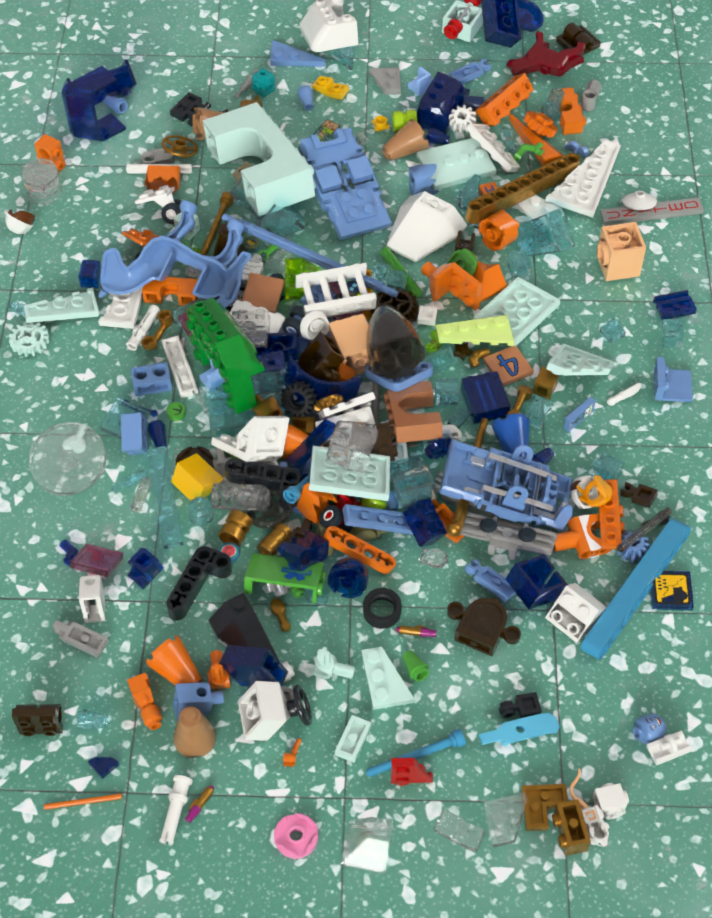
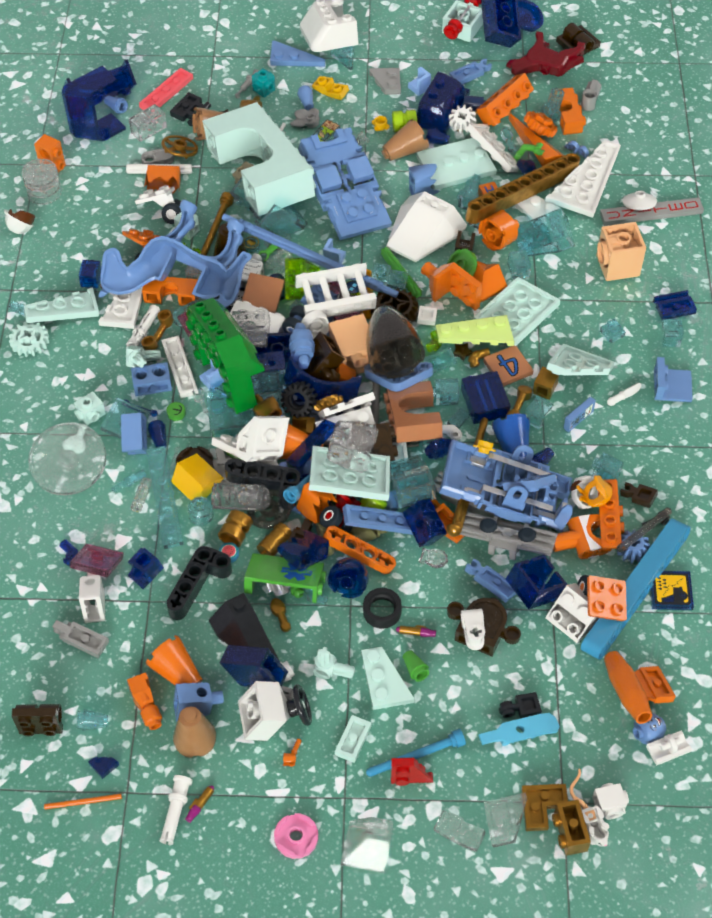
(89, 408): none -> light aqua brick
(137, 356): none -> light aqua axle
(147, 122): none -> clear brick
(167, 89): none -> coral plate
(217, 675): orange axle -> none
(301, 345): none -> medium blue piece
(306, 117): none -> light grey plate
(333, 253): none -> light blue panel
(473, 627): none -> white piece
(484, 446): none -> yellow plate
(526, 166): none -> clear blue plate
(532, 483): none -> medium blue wing
(605, 597): none -> plate
(637, 687): none -> orange plate

